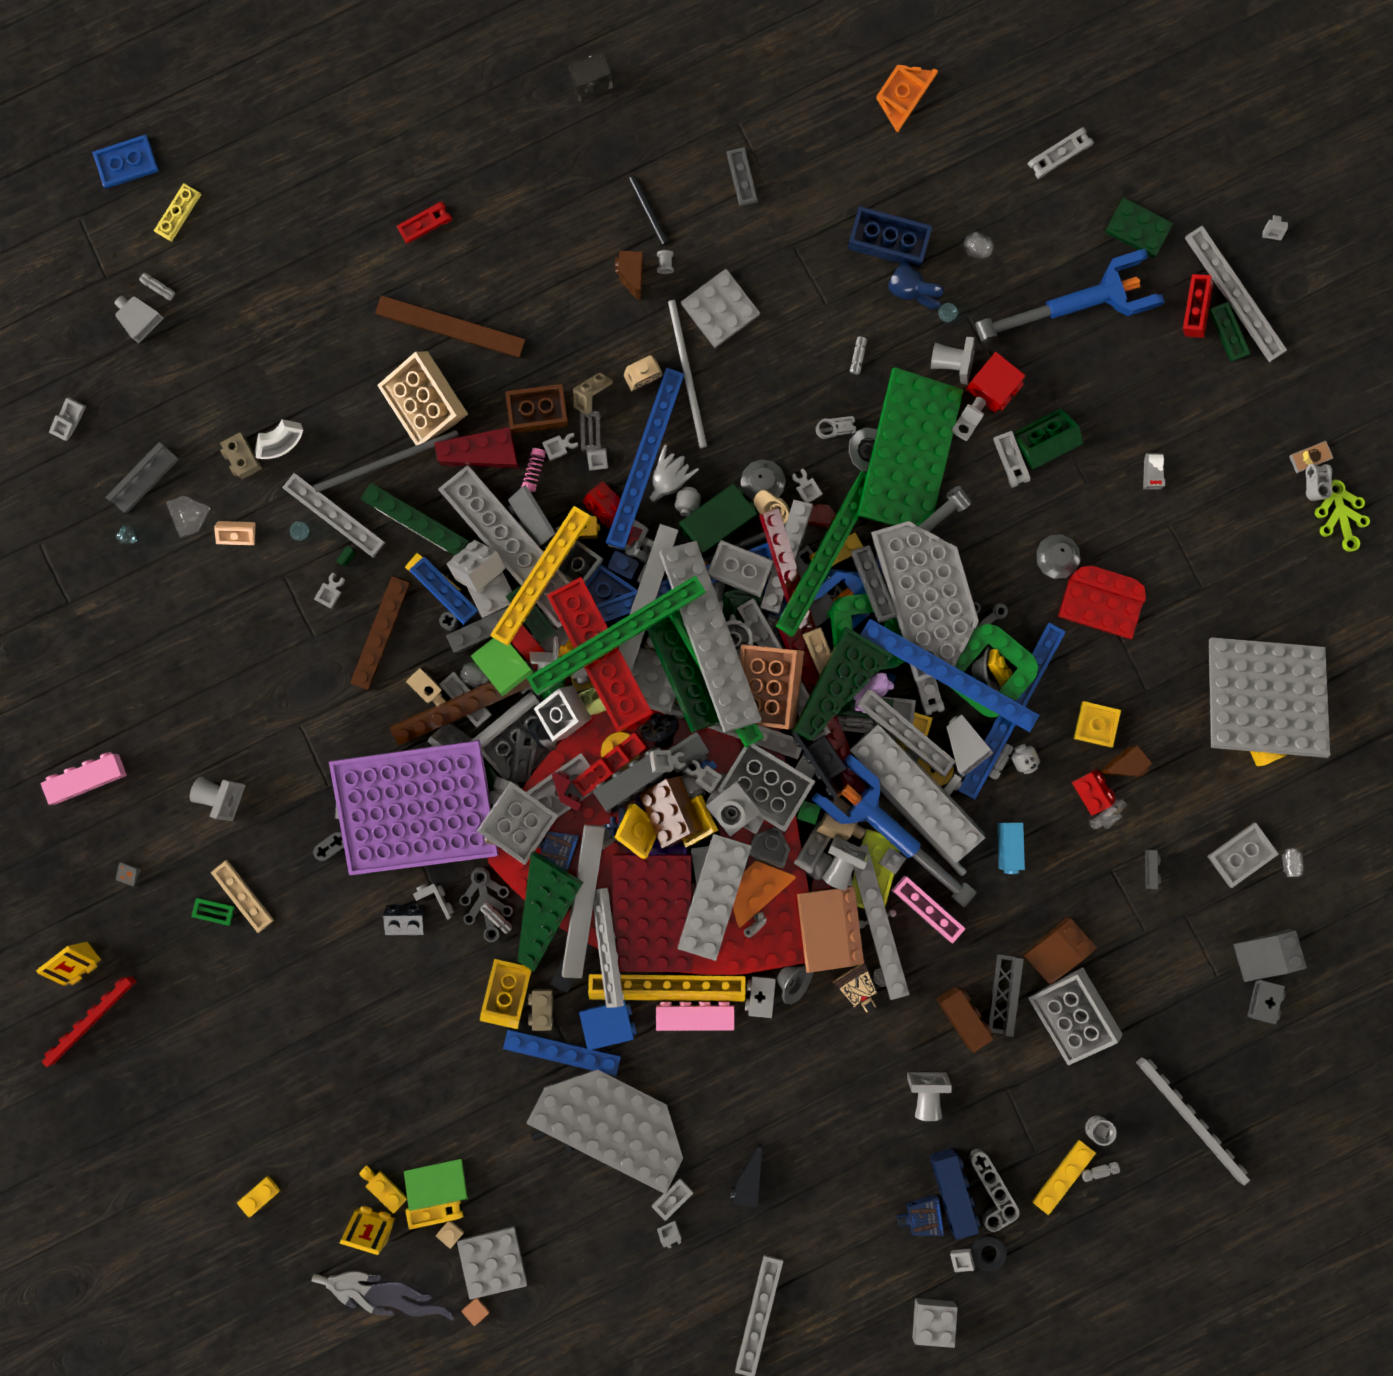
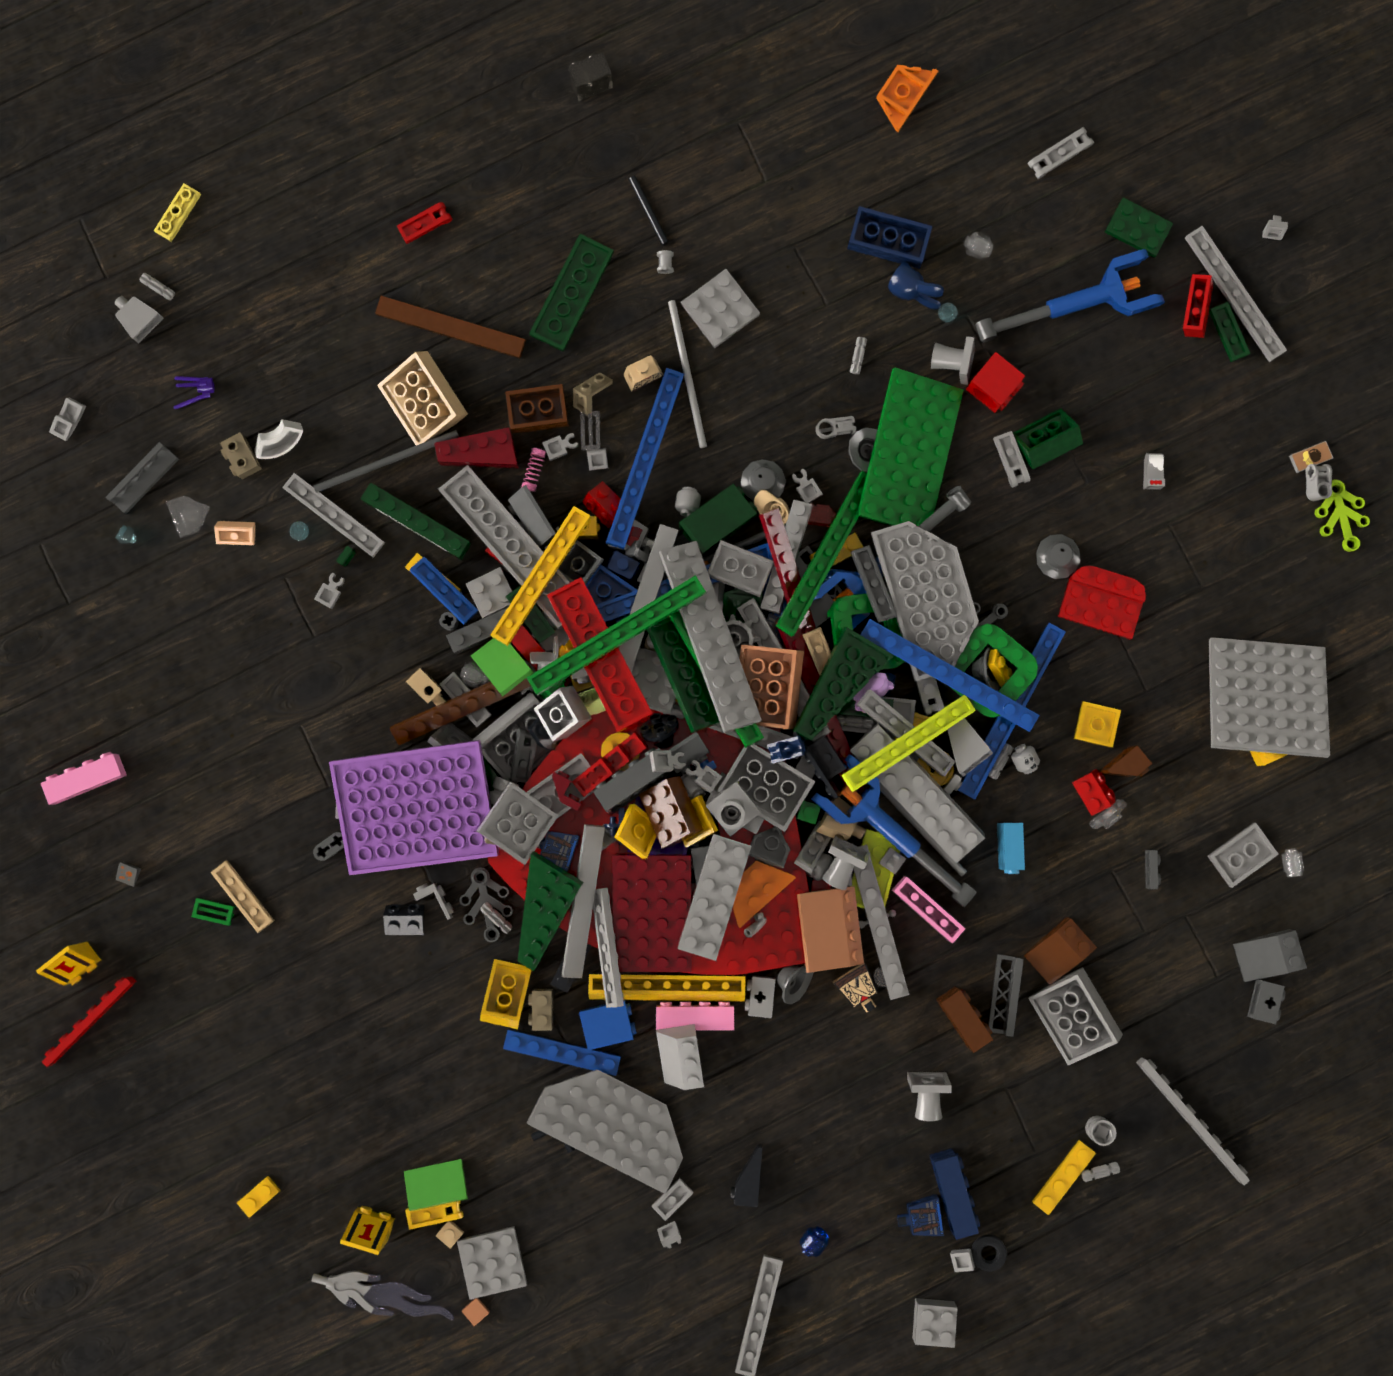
(125, 161): blue tile -> none
(204, 385): none -> dark purple plant
(222, 798): light grey plant -> none
(380, 633): reddish brown plate -> none
(383, 1189): yellow plate -> none
(476, 565): light grey brick -> none
(571, 292): none -> dark green plate
(630, 270): reddish brown slope -> none
(669, 475): light grey piece -> none
(680, 1057): none -> light grey slope
(742, 177): dark grey tile -> none
(786, 749): none -> dark blue hips
(814, 1241): none -> clear blue head
(908, 743): none -> neon yellow plate
(970, 417): light grey bracket -> none
(992, 1186): light grey beam -> none

